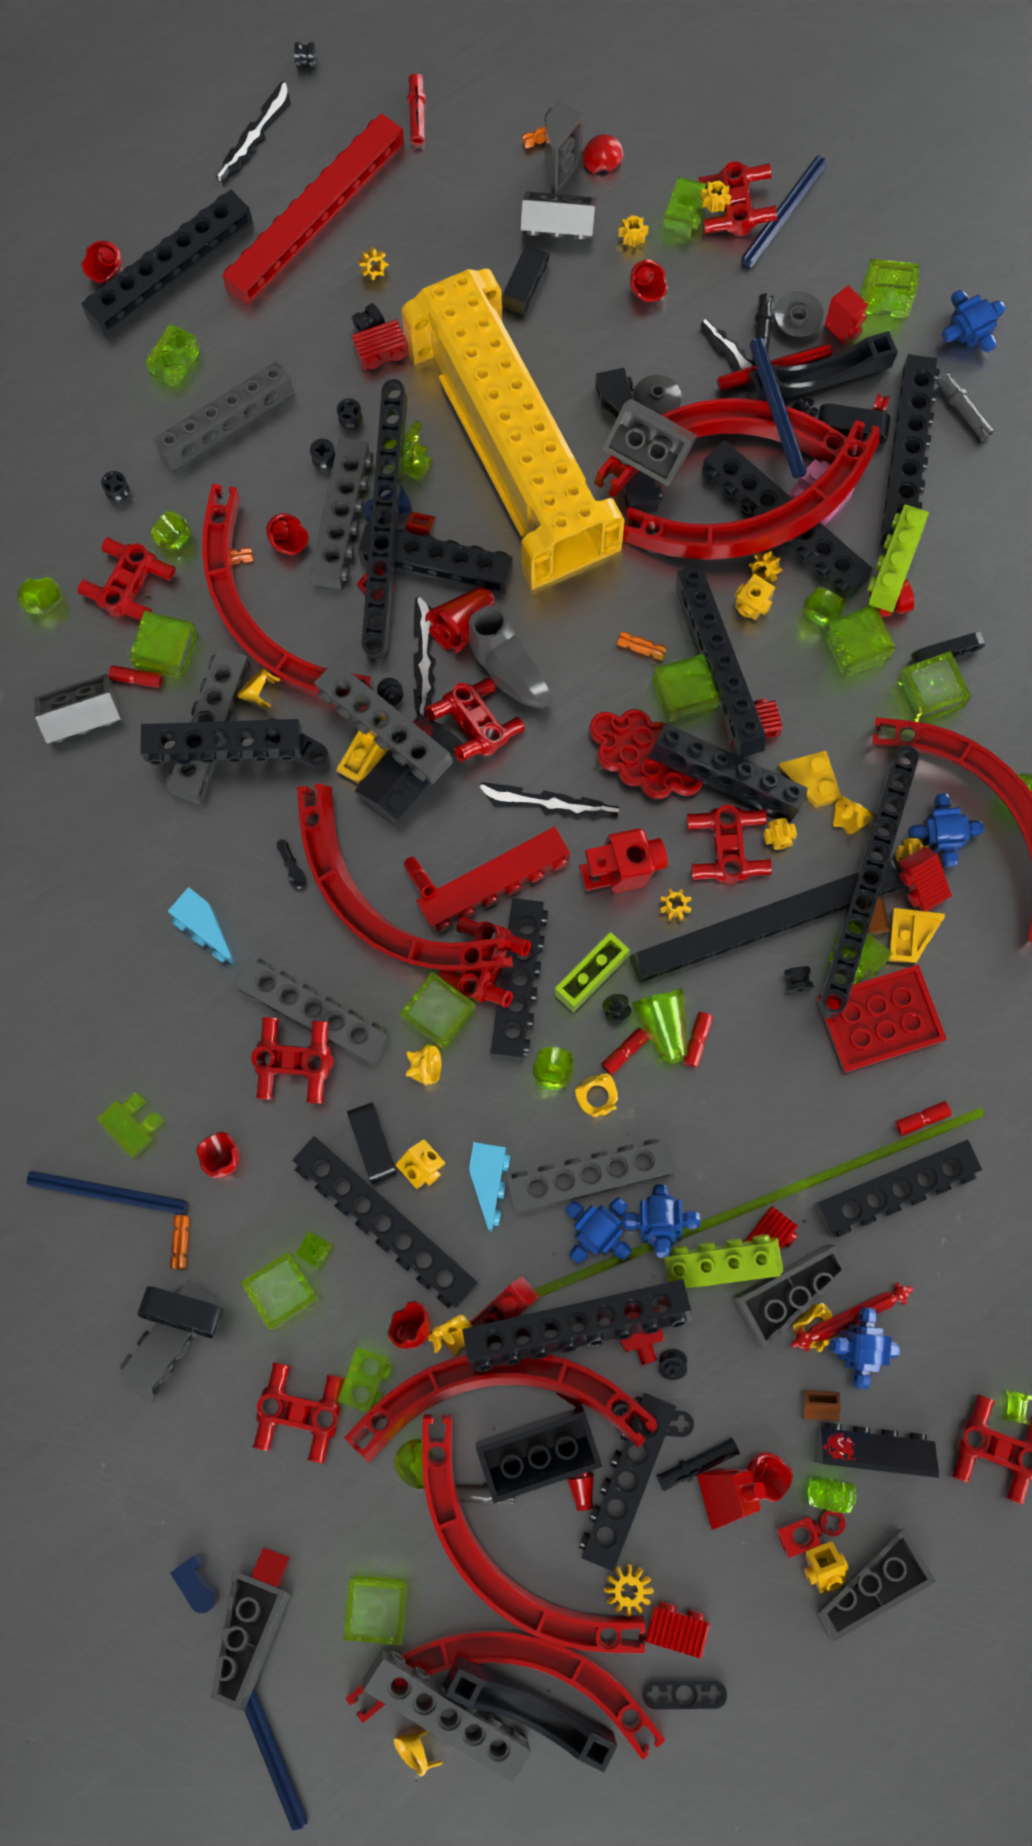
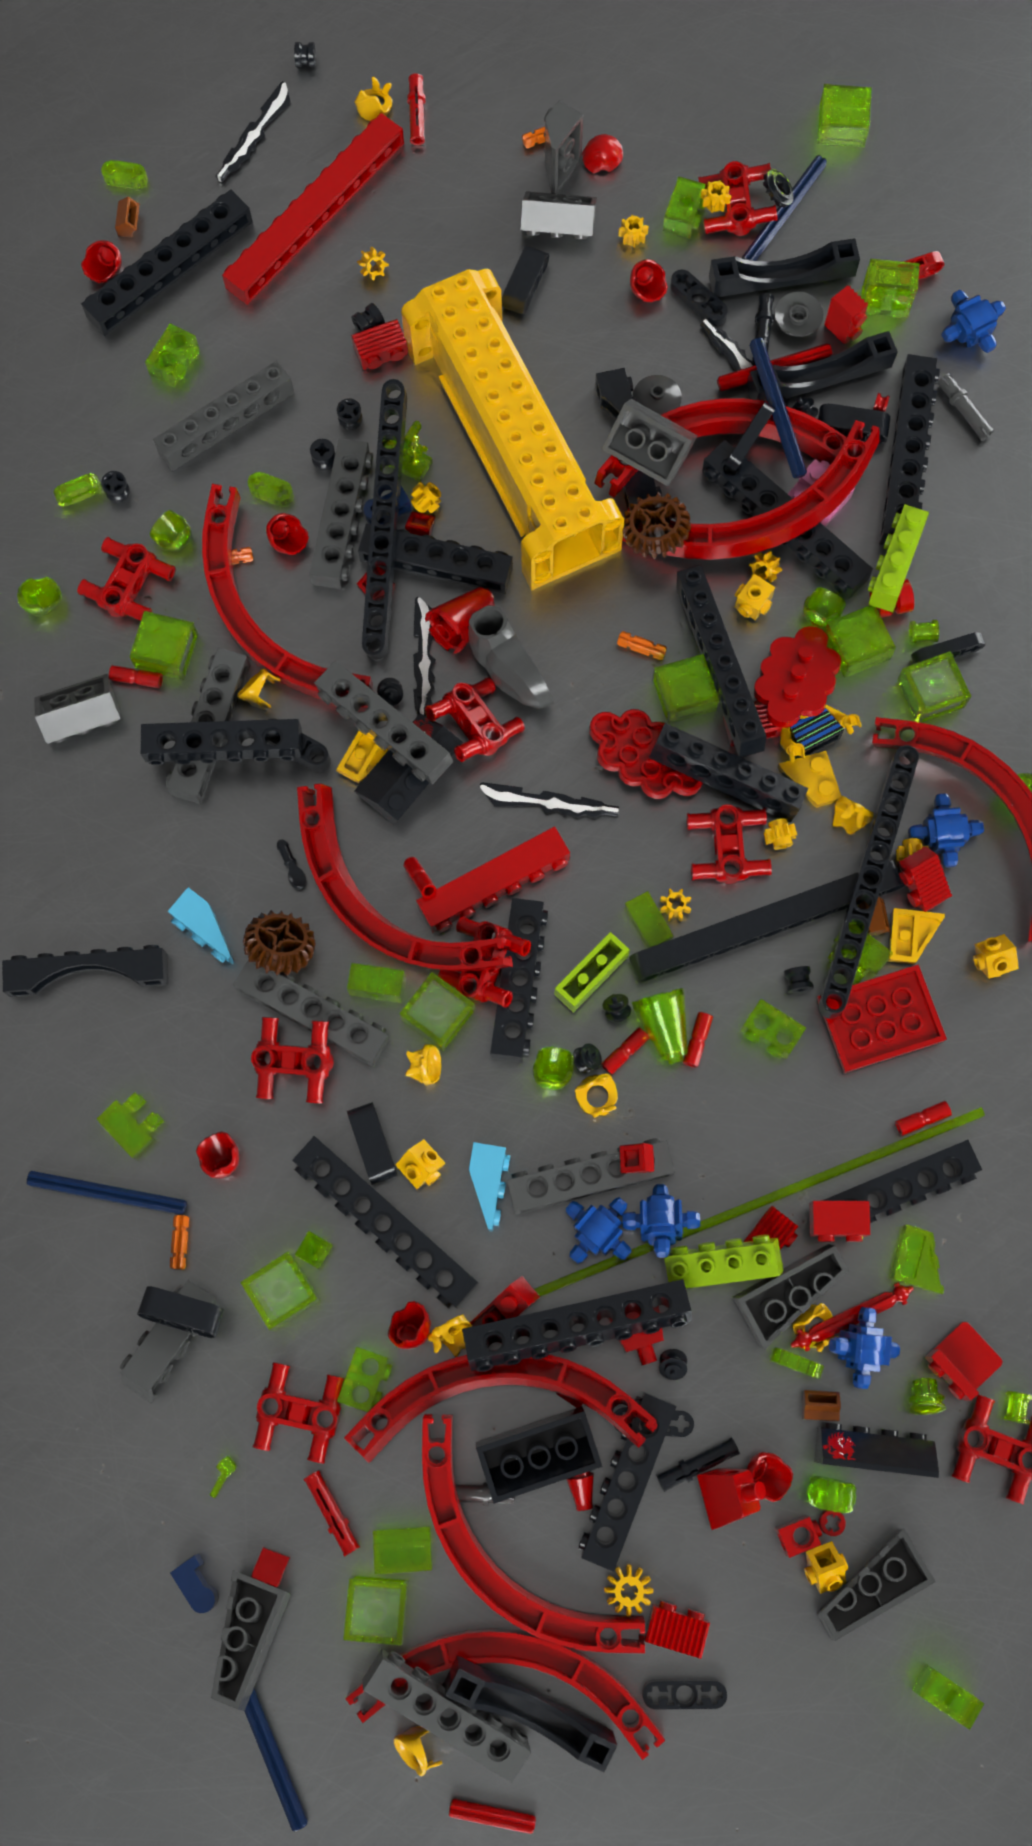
(30, 975): none -> black arch
(77, 489): none -> clear neon green beam
(122, 226): none -> dark orange piece
(124, 174): none -> clear neon green beam
(226, 1467): none -> clear neon green hand
(269, 492): none -> clear neon green beam
(279, 942): none -> reddish brown gear
(331, 1513): none -> red pin
(370, 106): none -> yellow piece
(376, 982): none -> clear neon green brick
(402, 1550): none -> clear neon green plate
(409, 1463): clear neon green hair -> none
(426, 497): none -> yellow gear
(492, 1816): none -> red axle
(587, 1058): none -> black wheel
(624, 862): red piece -> none
(637, 1158): none -> red slope
(649, 920): none -> clear neon green plate
(656, 516): none -> reddish brown gear
(696, 287): none -> black beam
(740, 276): none -> black arch
(750, 436): none -> black beam
(776, 1023): none -> clear neon green brick
(778, 188): none -> black gear
(797, 676): none -> red plate
(797, 1363): none -> clear neon green beam
(816, 732): none -> torso
(839, 1219): none -> red brick
(844, 115): none -> clear neon green piece
(916, 1260): none -> clear neon green wing
(924, 631): none -> clear neon green bush
(926, 1397): none -> clear neon green piece
(929, 263): none -> red piece
(948, 1696): none -> clear neon green brick
(963, 1361): none -> red bracket
(995, 956): none -> yellow brick

